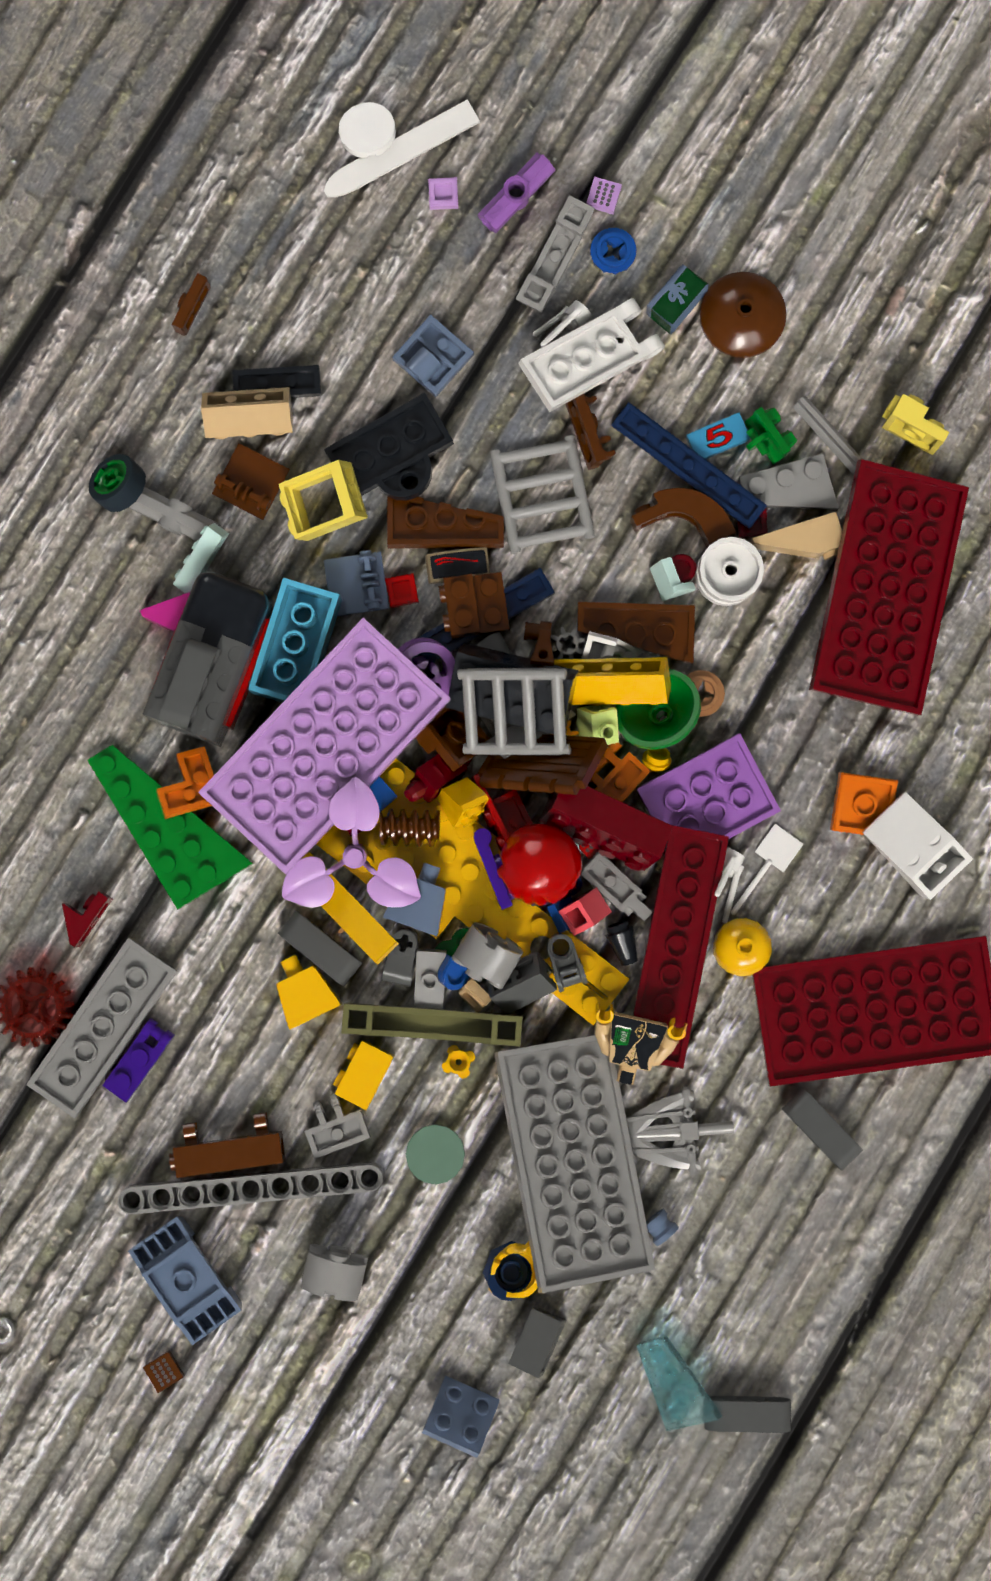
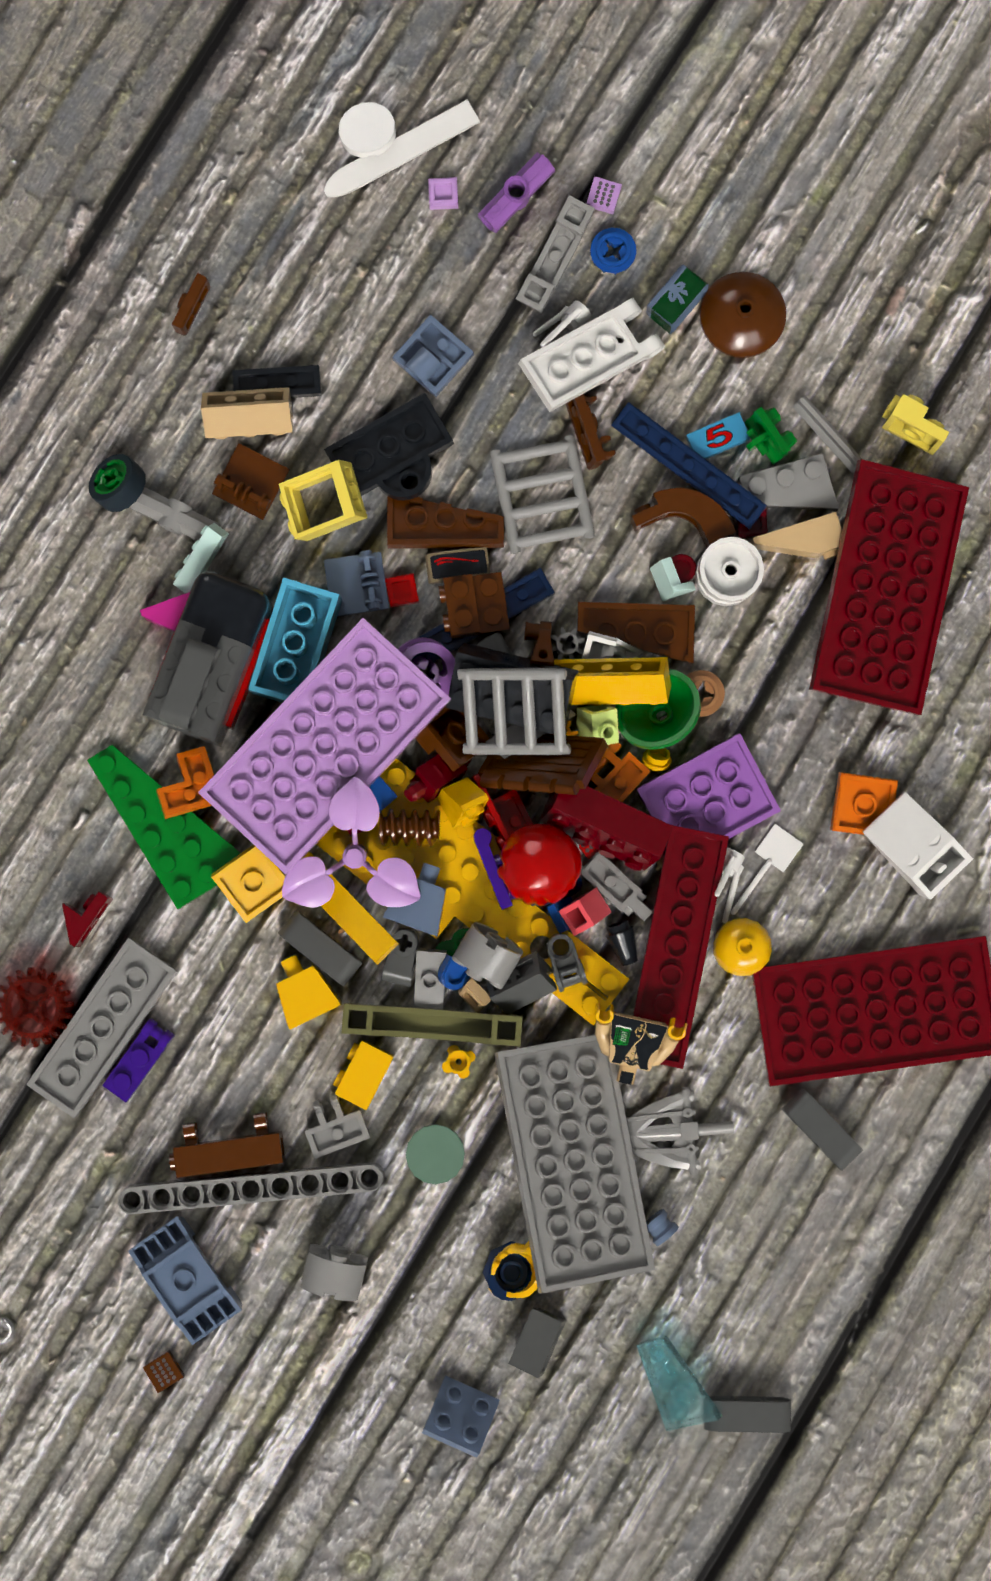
(250, 882): none -> yellow plate

